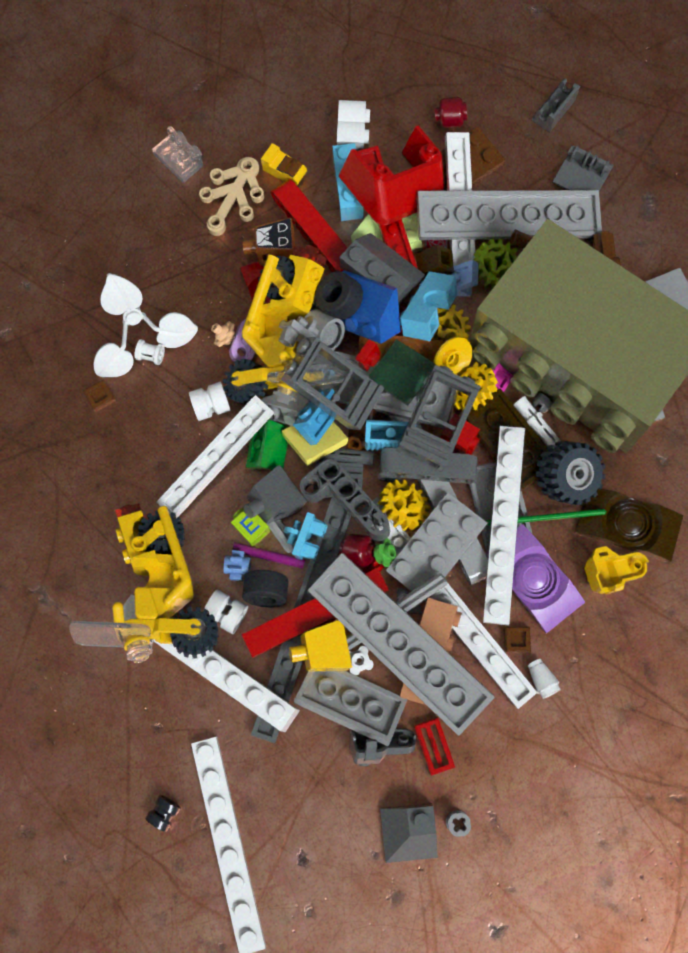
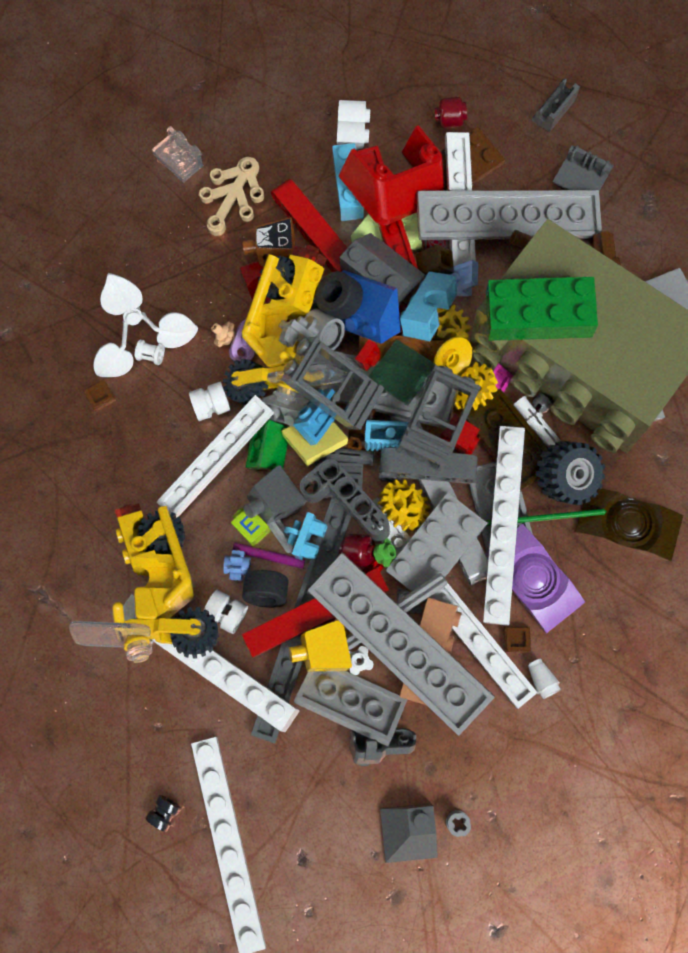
(282, 165): yellow leg -> none
(441, 768): red tile -> none
(488, 259): lime gear -> none
(541, 308): none -> green brick
(611, 571): yellow piece -> none

